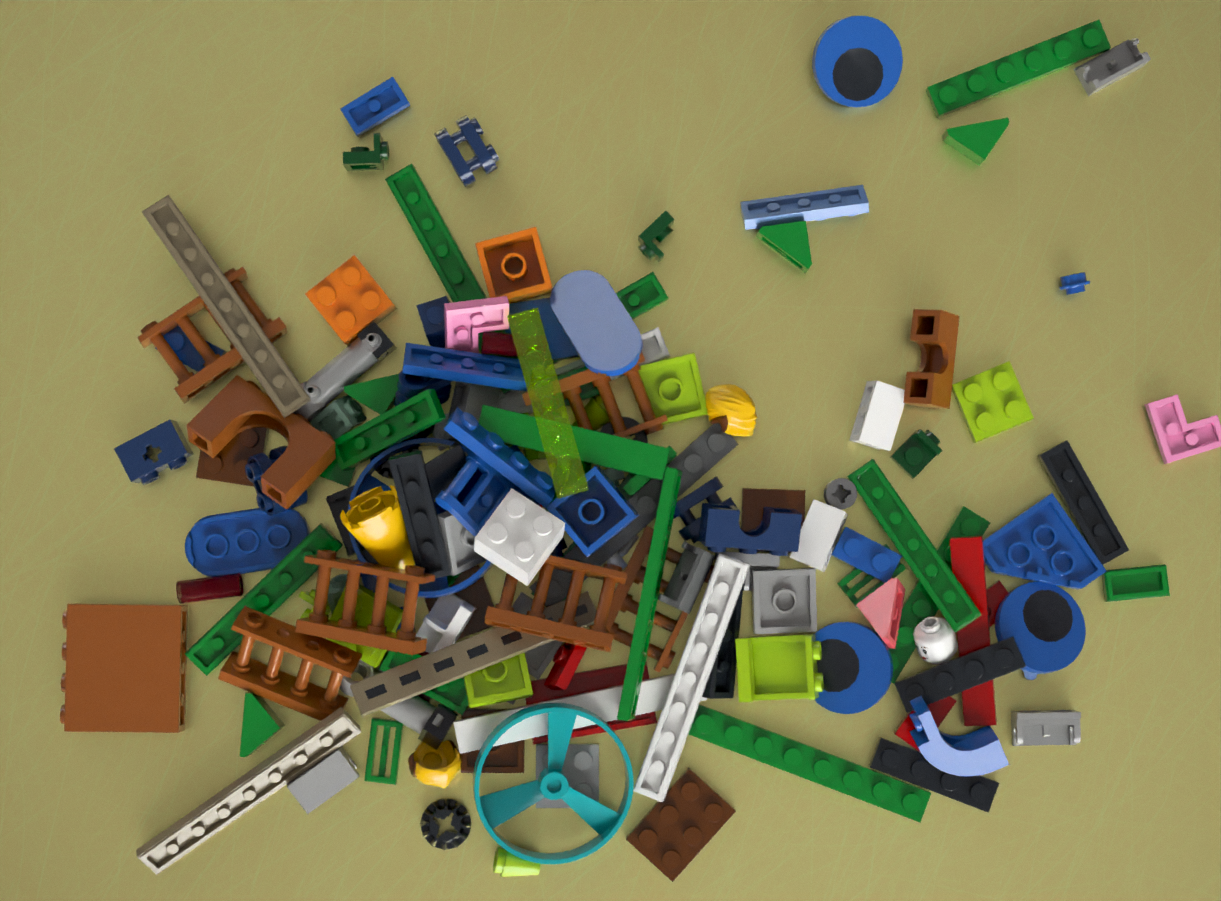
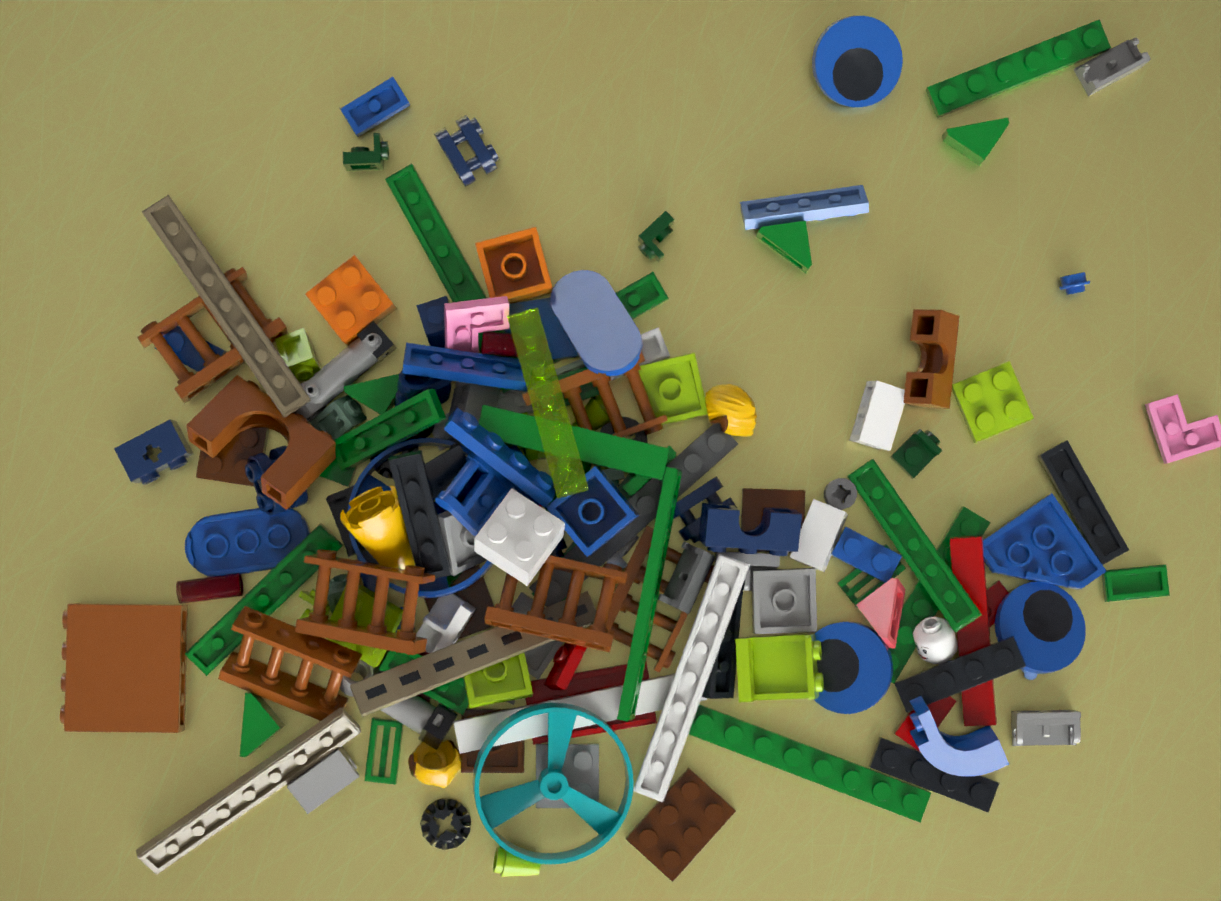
(298, 354): none -> lime bracket

